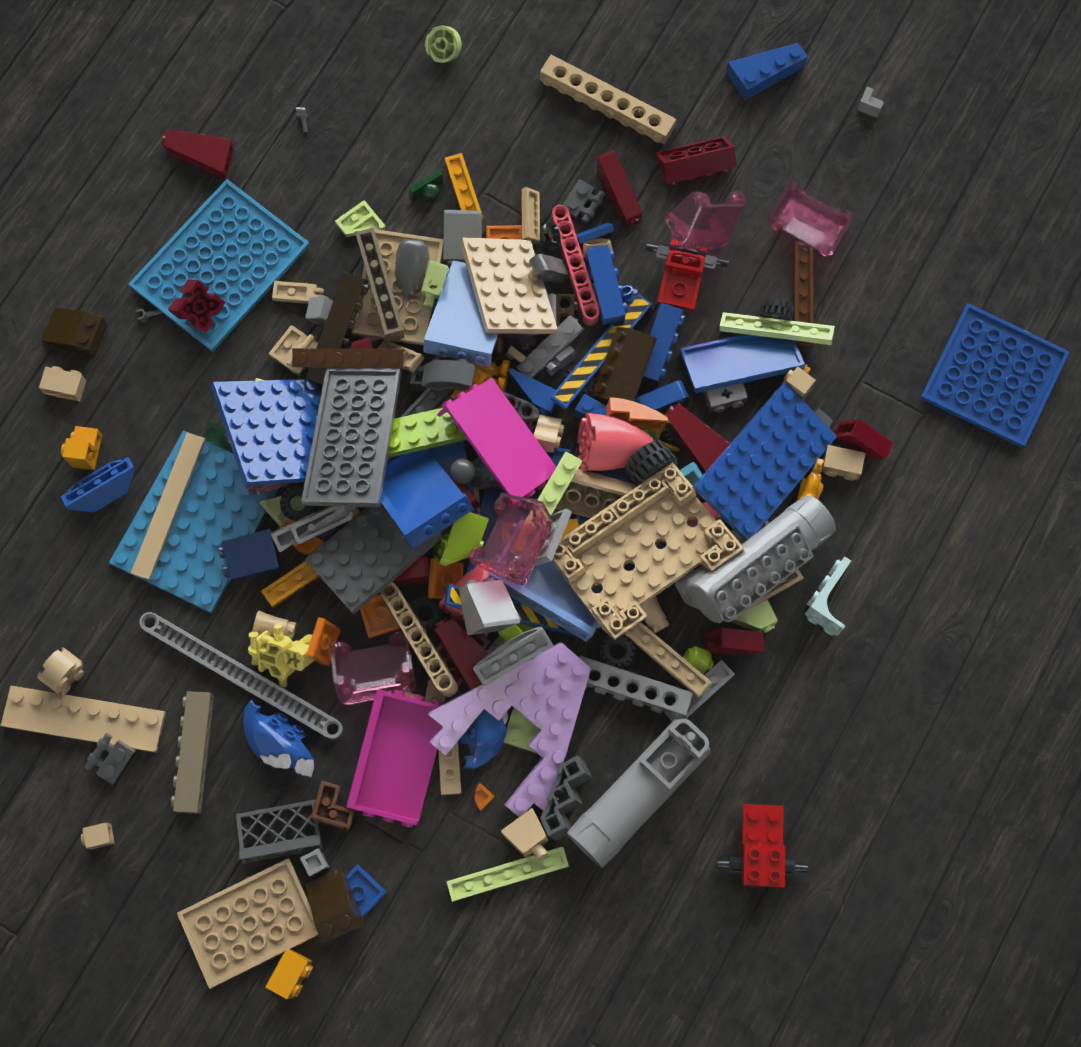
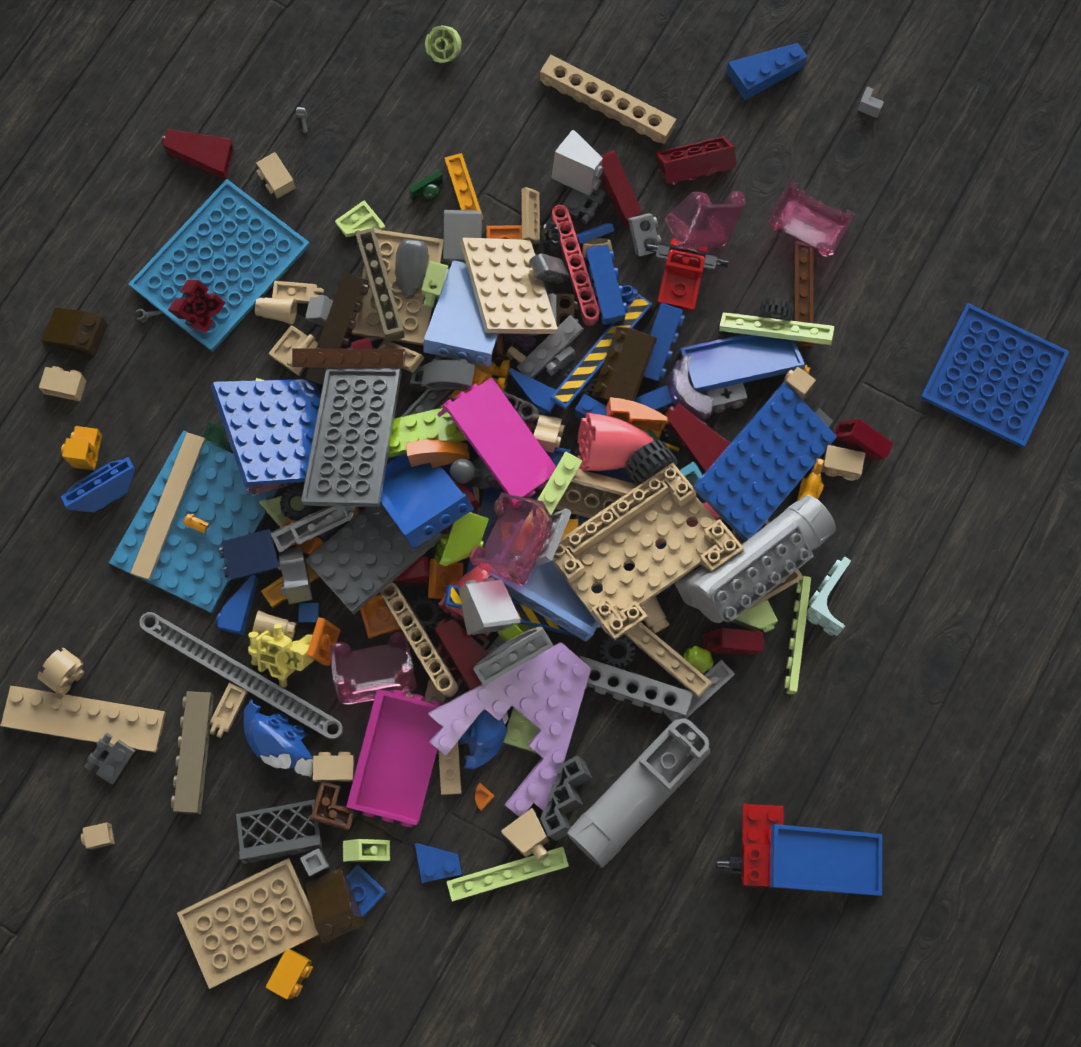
(195, 523): none -> light orange pin
(227, 709): none -> tan hinge
(237, 609): none -> blue slope
(275, 175): none -> tan brick
(277, 309): none -> tan plant
(295, 575): none -> dark grey brick
(308, 612): none -> blue tile
(334, 768): none -> tan brick
(366, 850): none -> yellowish green slope
(436, 452): none -> orange slope
(436, 863): none -> blue wing
(577, 164): none -> light grey slope
(639, 236): none -> light grey brick
(684, 394): none -> clear purple arch
(796, 642): none -> yellowish green plate
(825, 860): none -> blue tile

